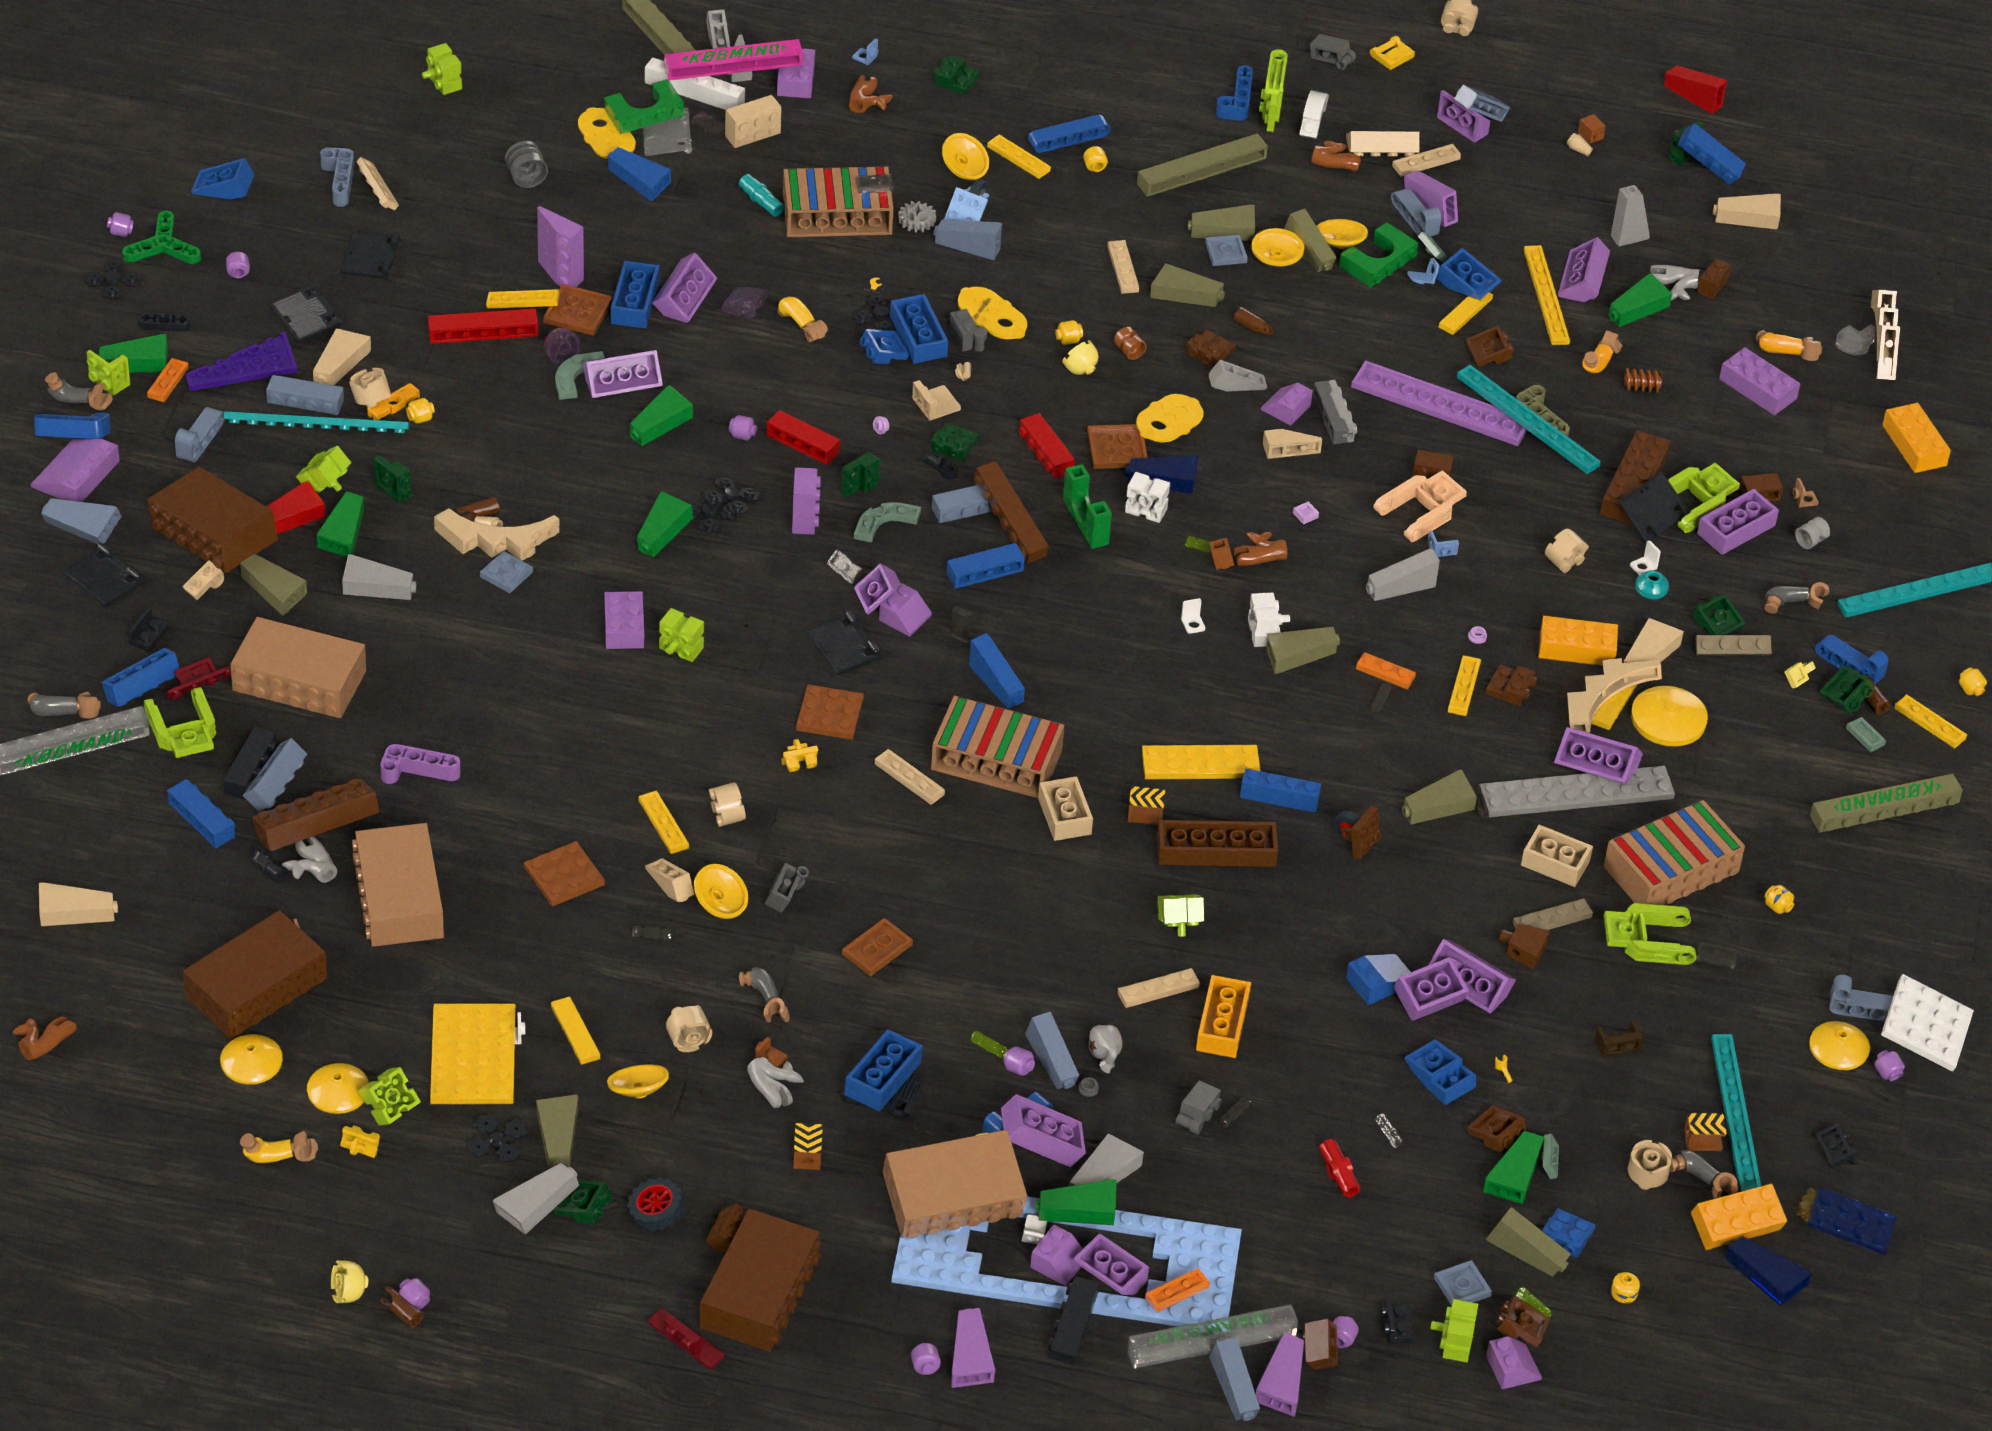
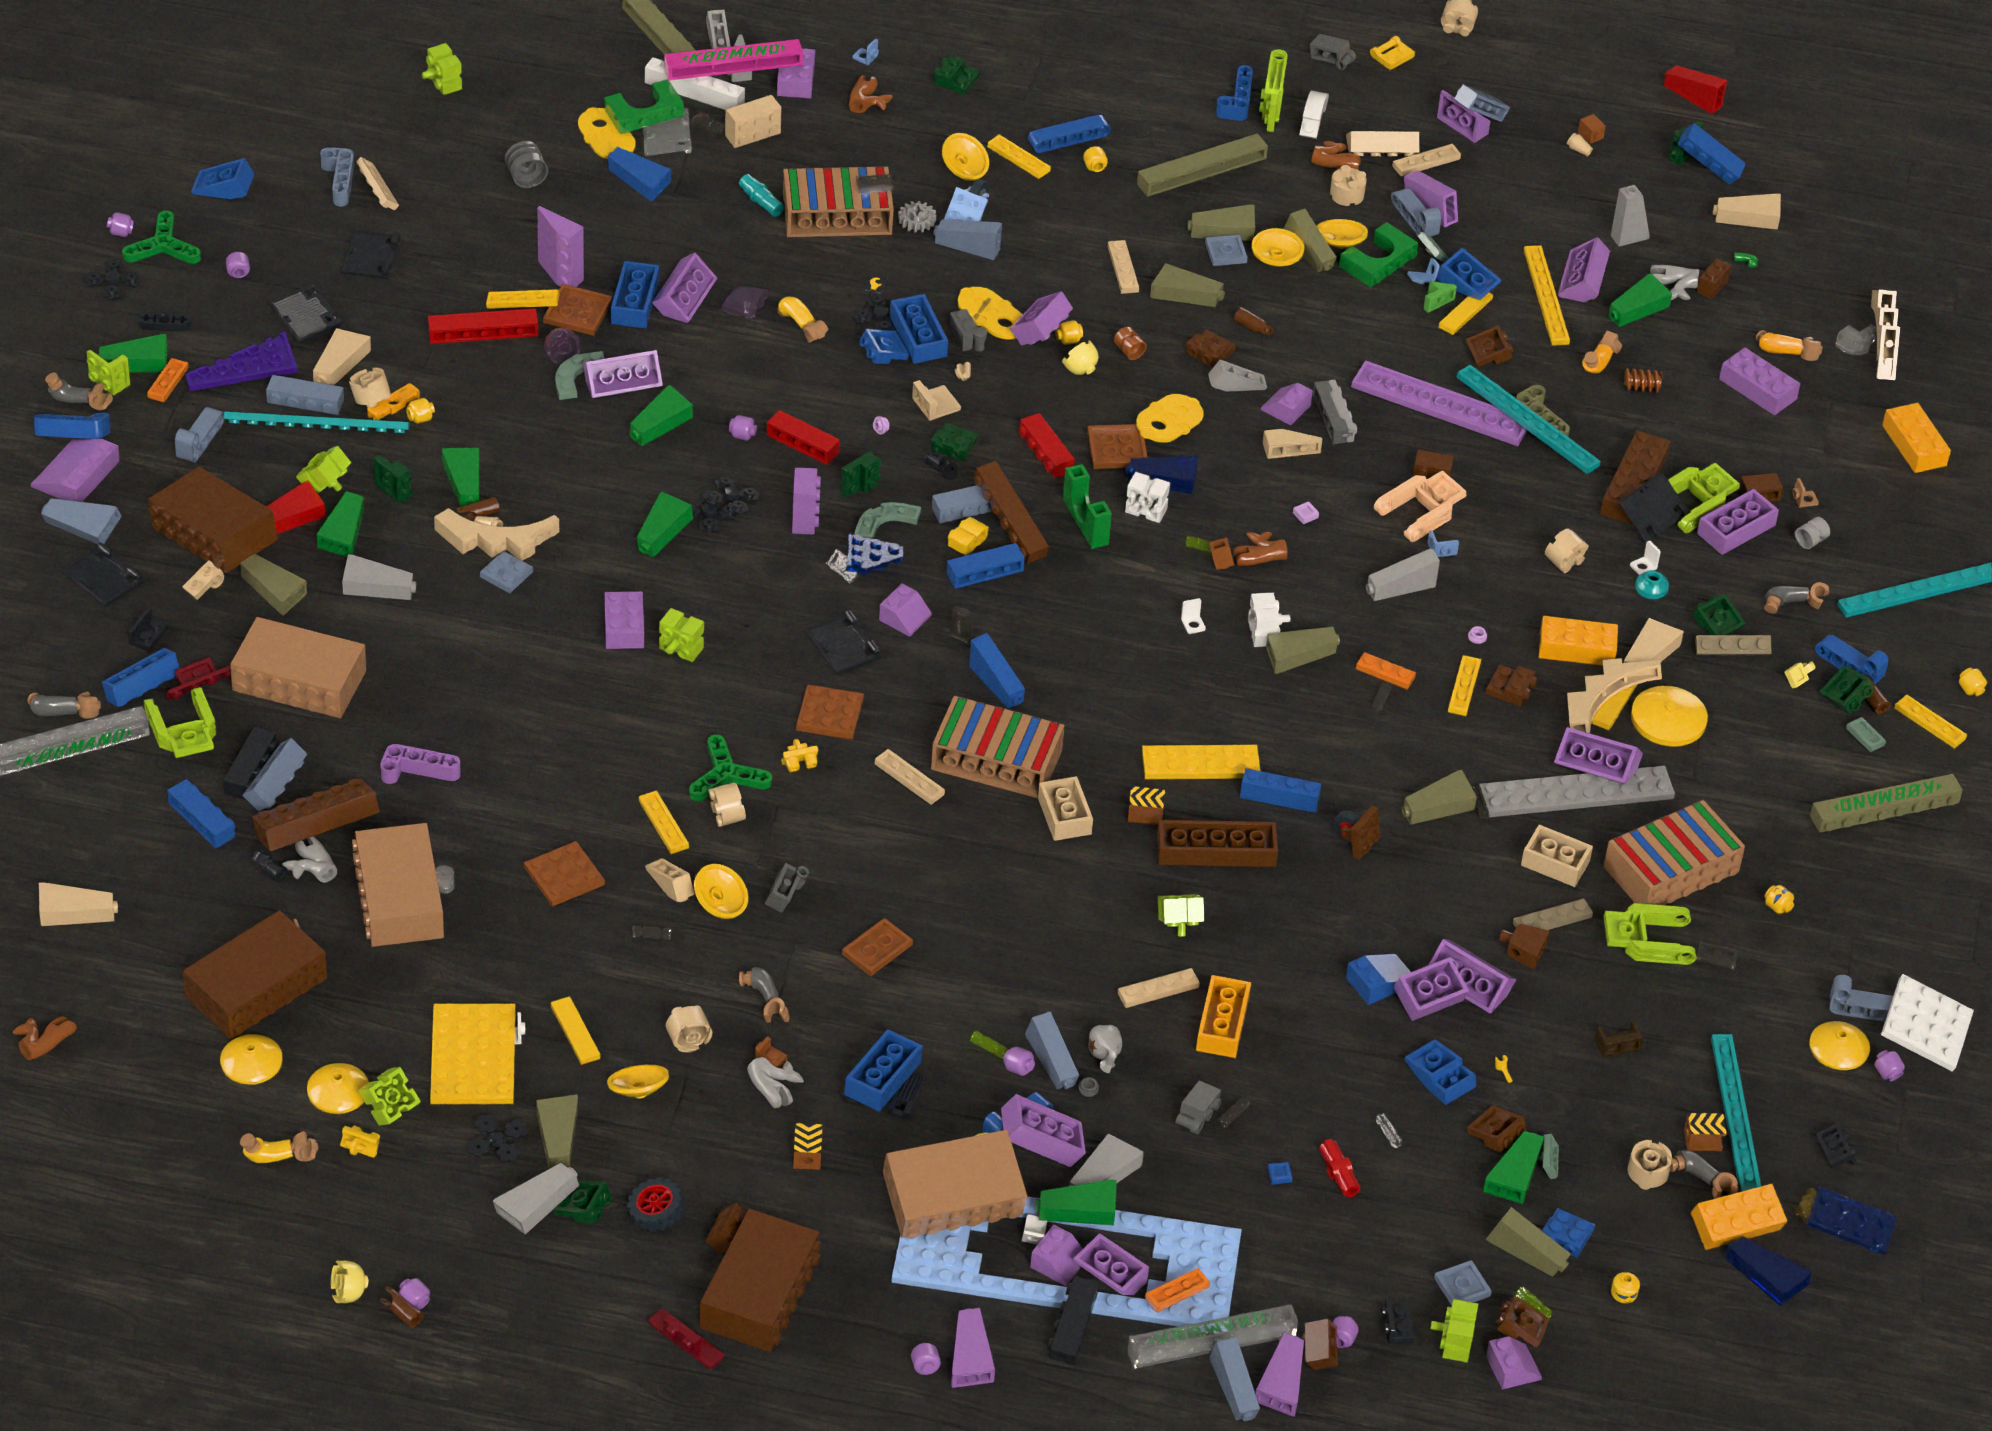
(445, 878): none -> clear wheel
(463, 473): none -> green slope
(732, 776): none -> green piece
(870, 554): none -> clear blue plate
(876, 587): medium lavender slope -> none
(967, 536): none -> yellow brick
(1041, 318): none -> medium lavender brick
(1279, 1173): none -> blue tile
(1348, 186): none -> tan brick
(1439, 295): none -> bright green slope
(1745, 257): none -> green arm

